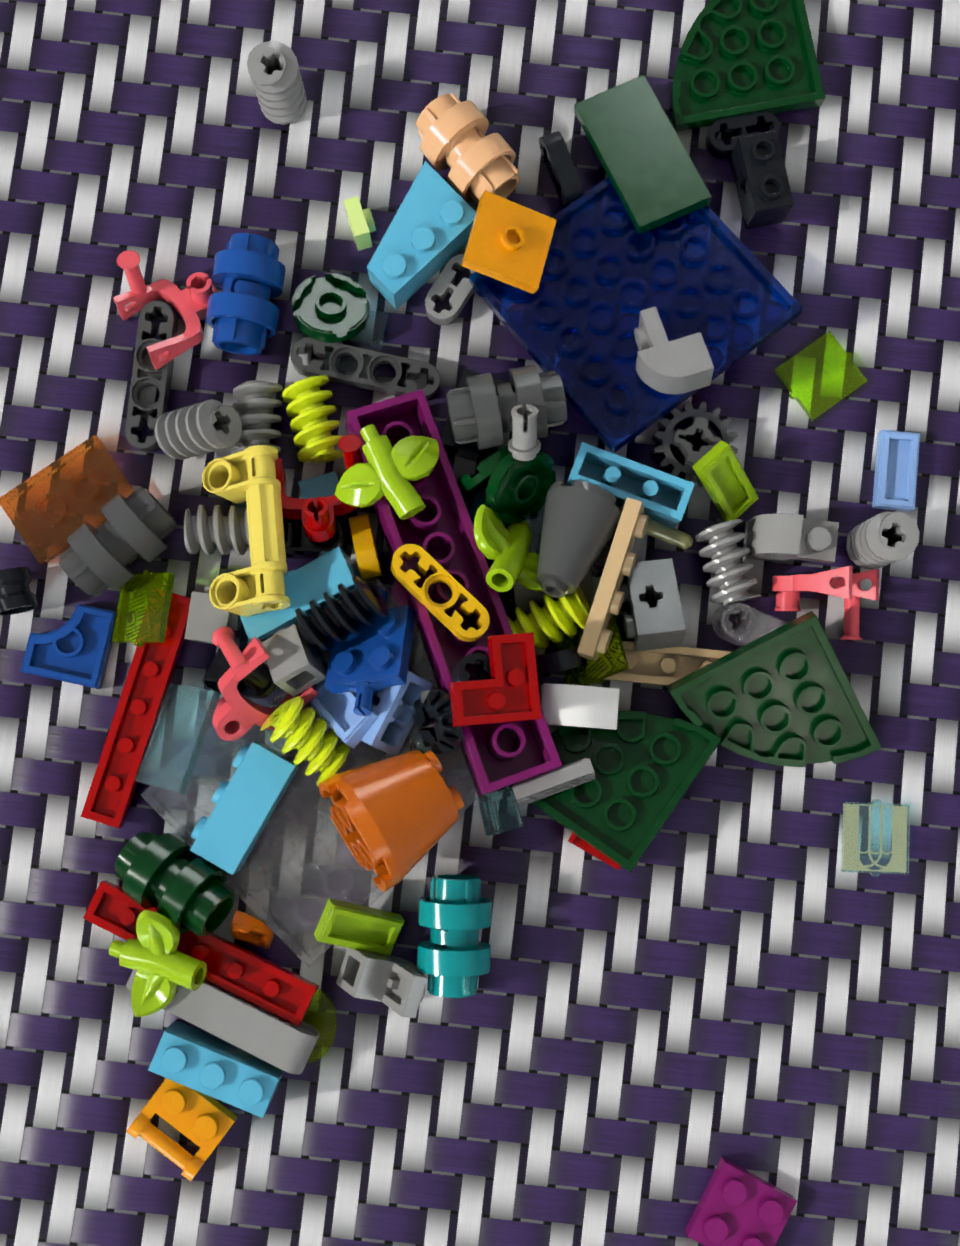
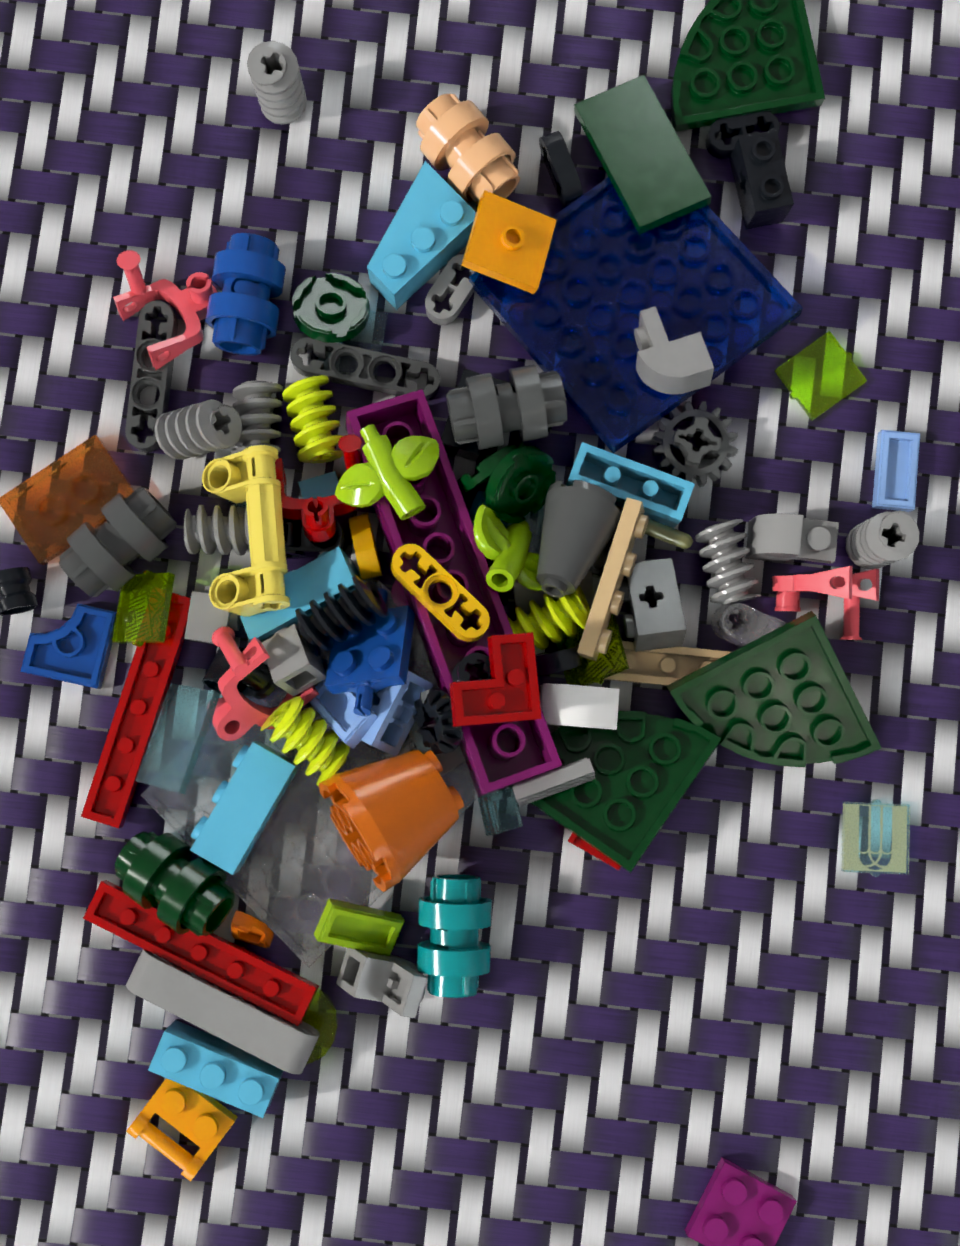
(157, 963): lime plant -> none
(360, 222): yellowish green plate -> none
(524, 439): light grey pin -> none
(725, 481): lime tile -> none

